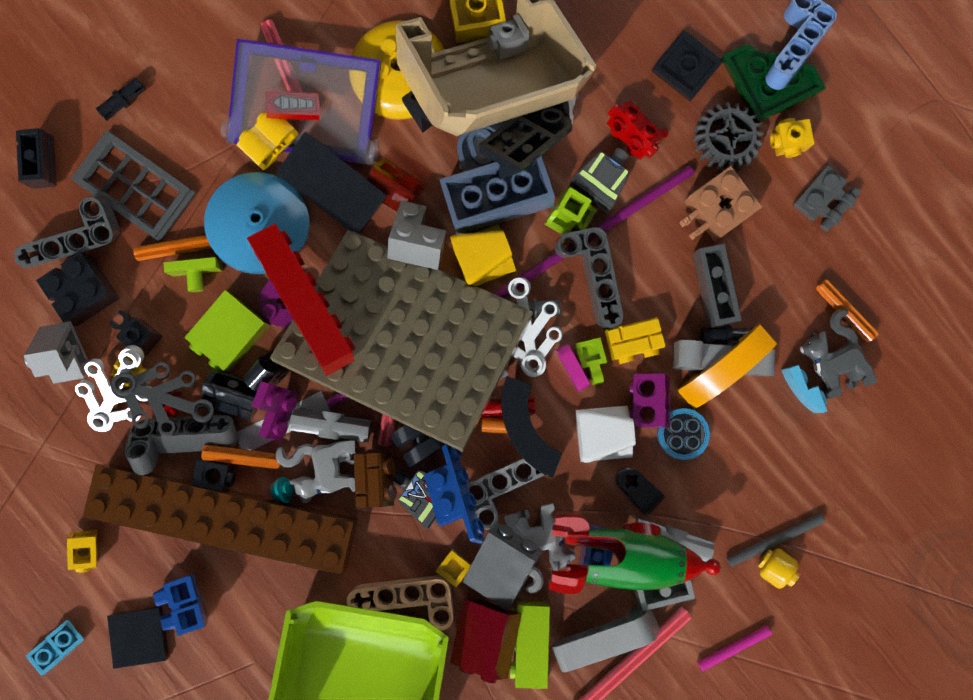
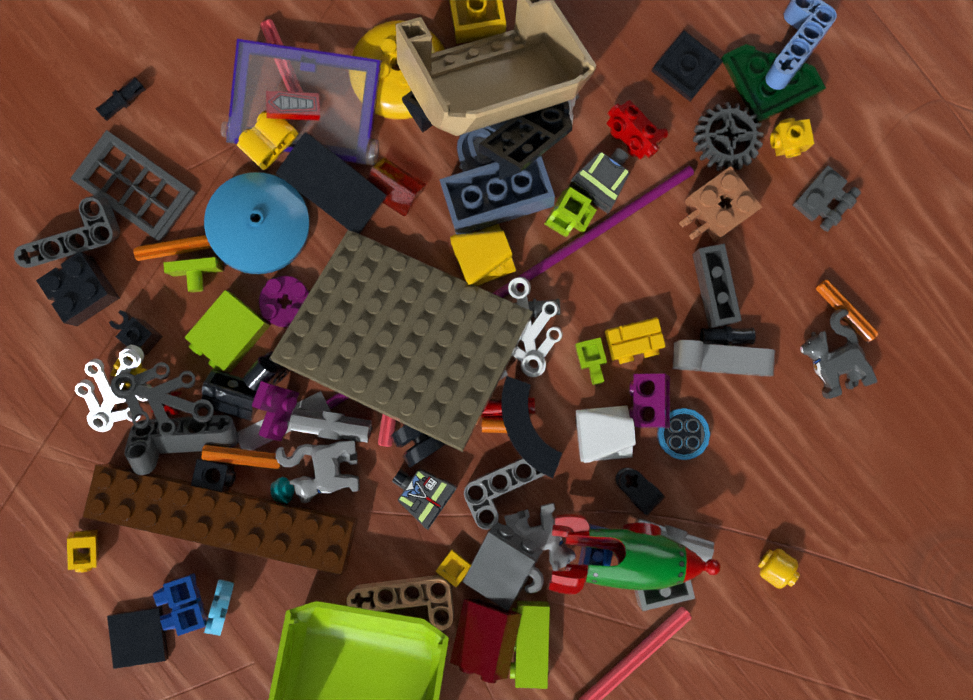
(36, 158): black brick -> none
(55, 647): medium azure slope -> none
(56, 353): light grey brick -> none
(219, 607): none -> medium azure plate
(301, 299): red brick -> none
(374, 480): reddish brown brick -> none
(412, 240): light grey brick -> none
(452, 496): blue bracket -> none
(509, 38): light grey brick -> none
(572, 367): dark pink beam -> none
(594, 278): dark grey beam -> none
(607, 640): light grey beam -> none
(728, 368): light orange slope -> none
(734, 648): dark pink bar -> none
(775, 540): dark grey bar -> none
(810, 397): medium azure slope -> none

